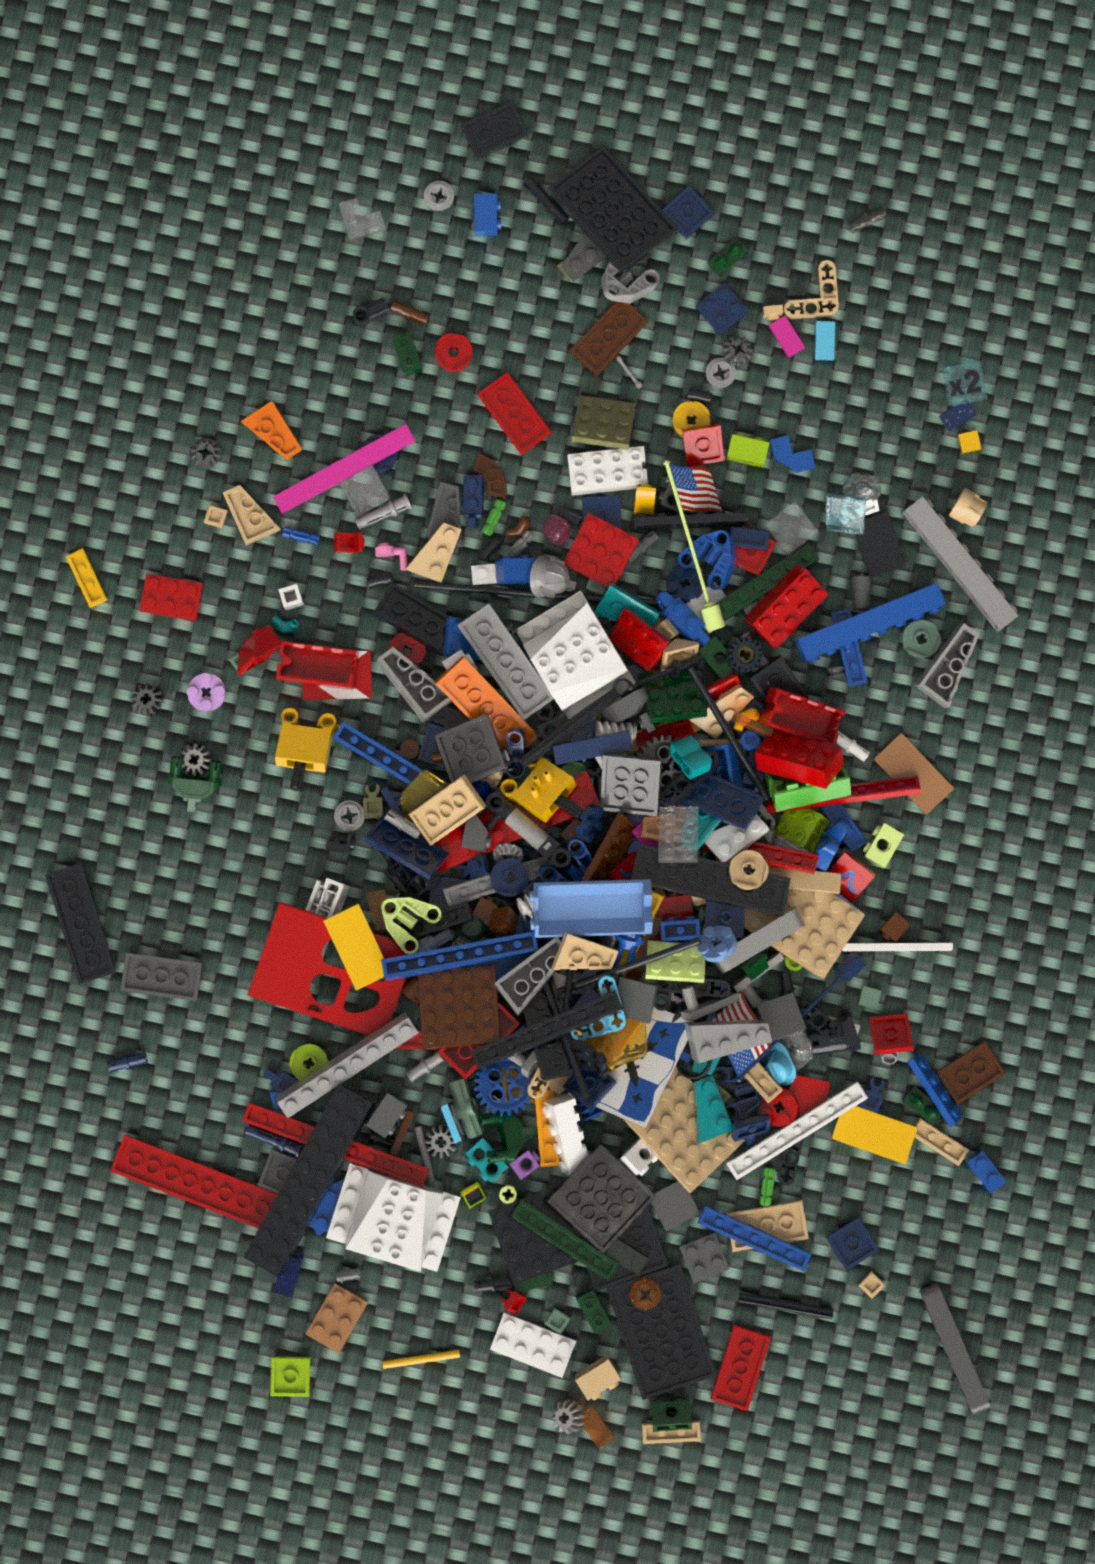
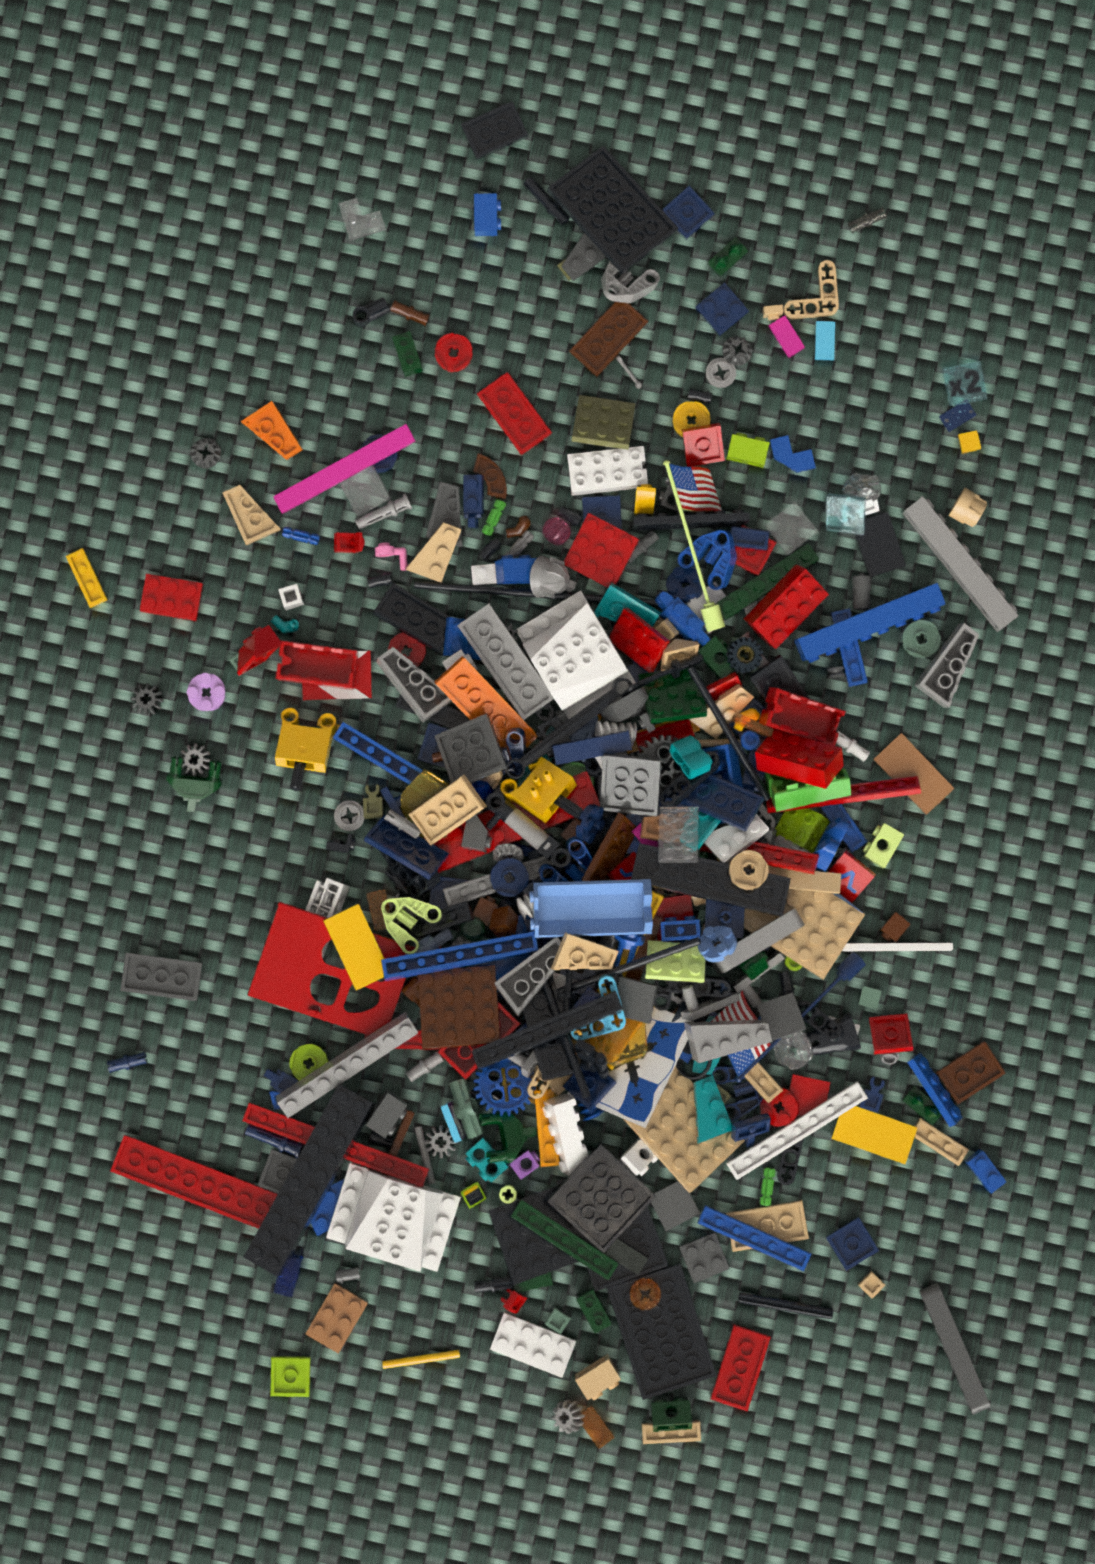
(80, 923): black plate -> none
(215, 516): tan tile -> none
(409, 749): reddish brown tile -> none
(435, 188): light grey gear -> none
(476, 867): dark blue plate -> none
(779, 1065): medium azure piece -> none

